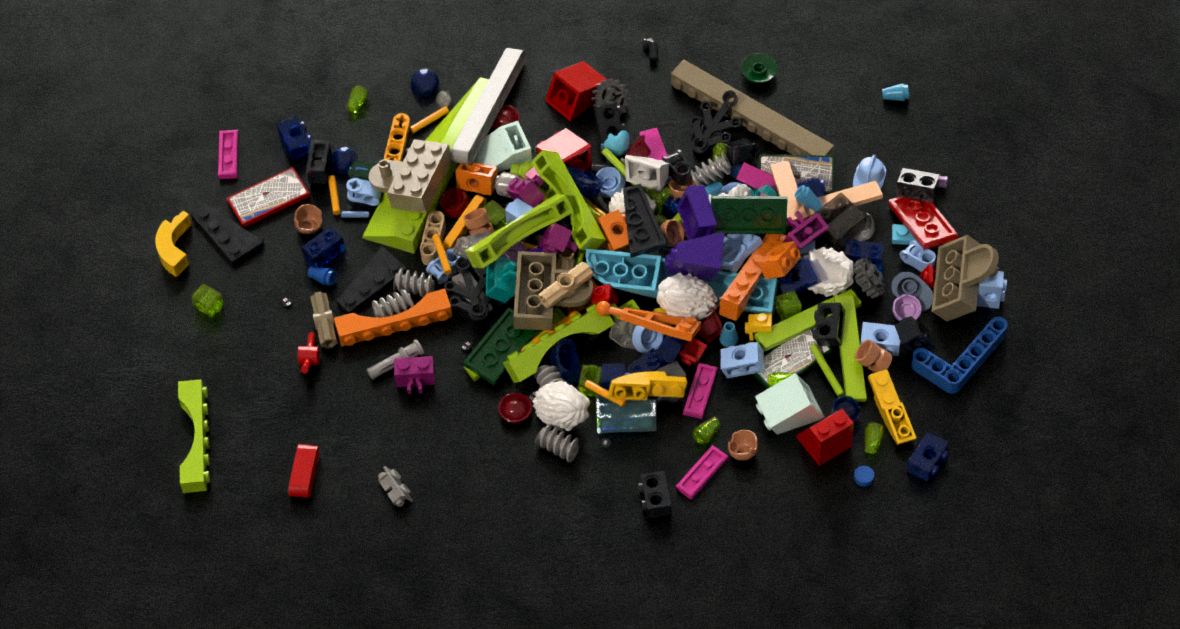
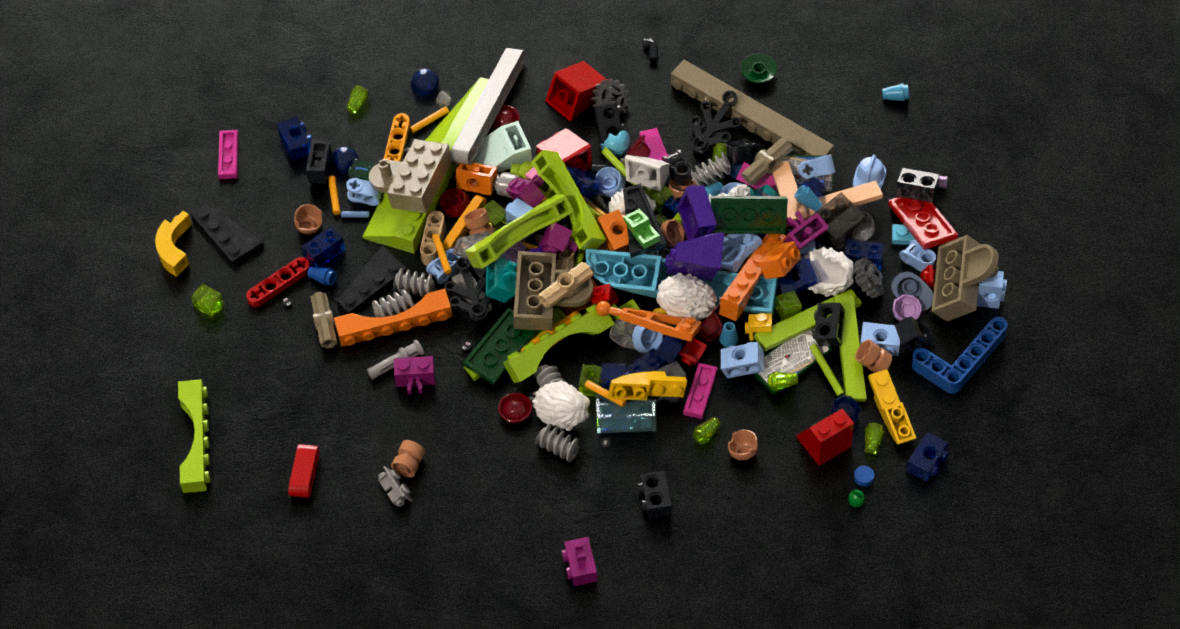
(268, 197): tile -> none
(278, 281): none -> red beam
(308, 354): red piece -> none
(409, 456): none -> nougat wheel
(566, 359): clear blue piece -> none
(580, 561): none -> magenta brick
(641, 228): none -> bright green slope
(701, 472): dark pink tile -> none
(767, 161): none -> dark tan piece
(788, 405): light aqua slope -> none
(819, 166): none -> light blue piece
(854, 500): none -> green hinge

